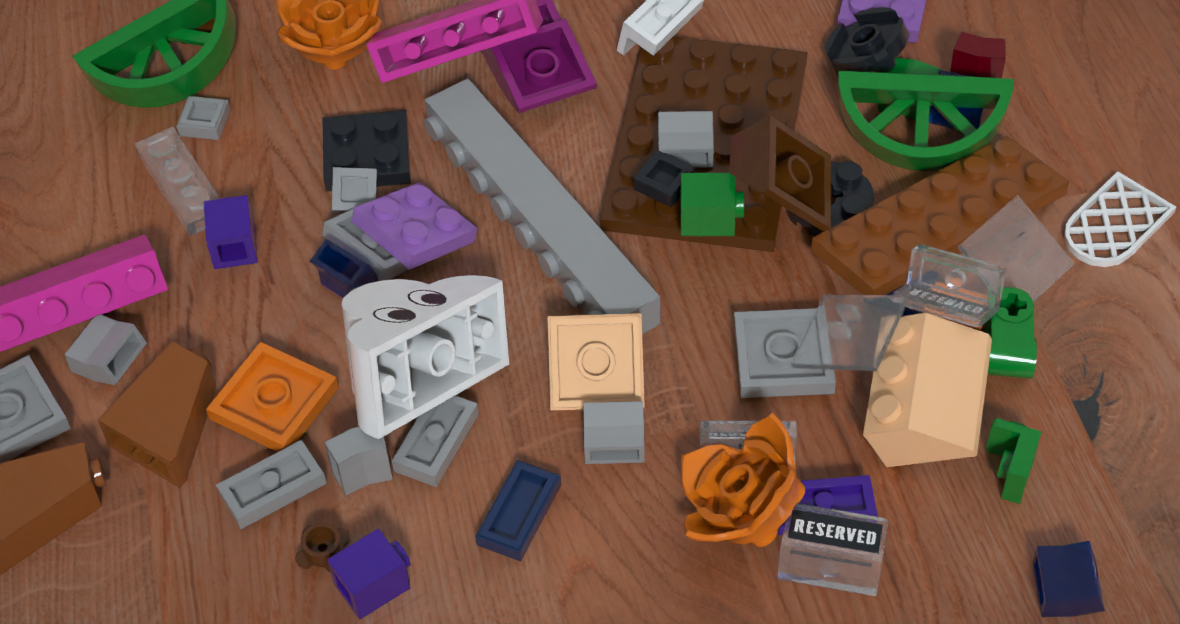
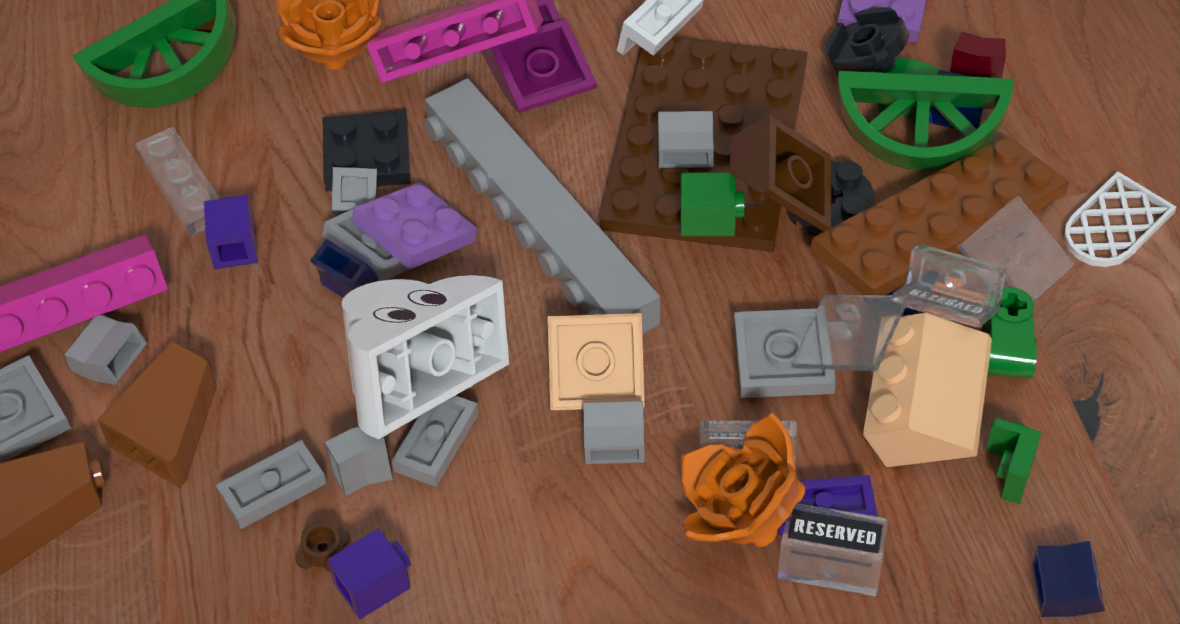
(203, 117): light grey tile -> none
(272, 398): orange plate -> none
(518, 510): dark blue tile -> none
(662, 178): black plate -> none

